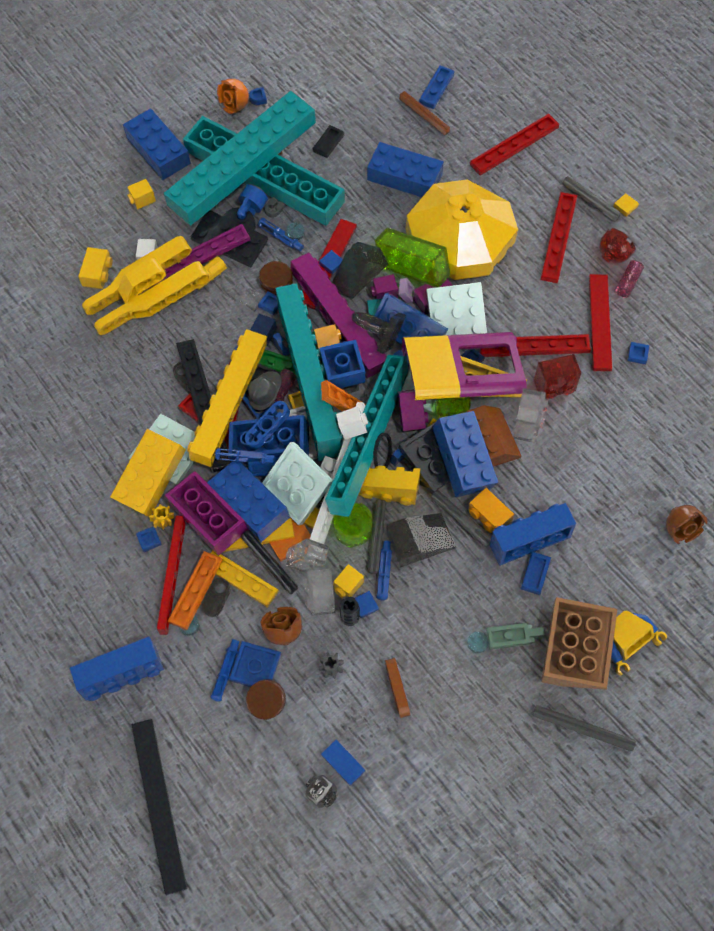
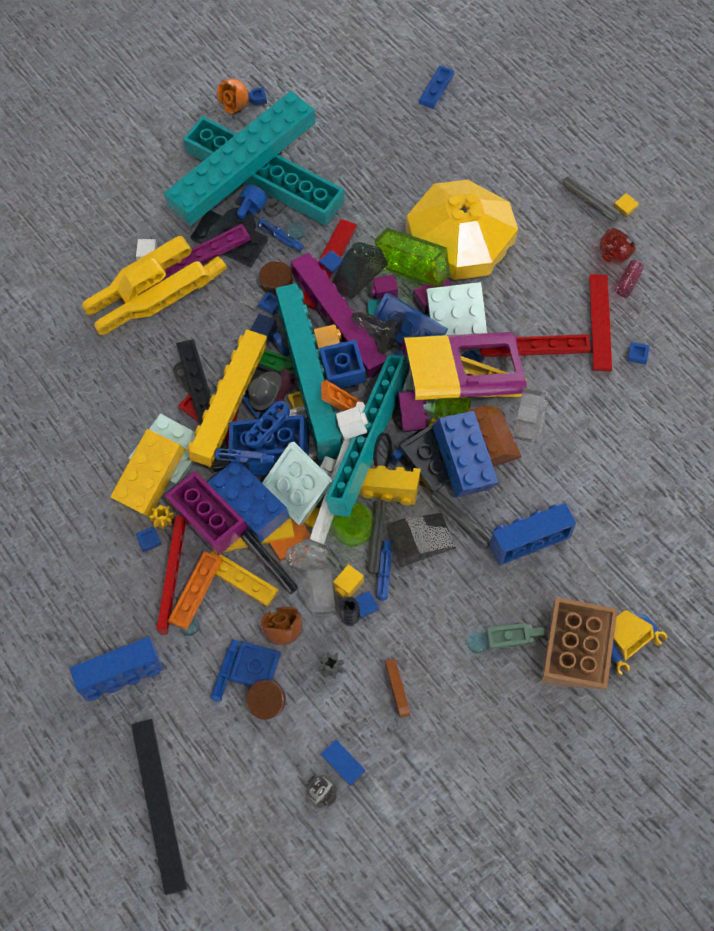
(95, 268): yellow brick -> none
(141, 194): yellow brick -> none
(156, 144): blue brick -> none
(213, 601): clear smoke piece -> none
(328, 141): black tile -> none
(404, 169): blue brick -> none
(406, 290): lavender plate -> none
(424, 113): dark orange axle -> none
(490, 511): light orange brick -> none
(514, 144): red tile -> none
(536, 573): blue tile -> none
(557, 376): clear red brick -> none
(559, 237): red tile -> none
(584, 728): dark grey axle -> none
(685, 523): dark orange cylinder -> none

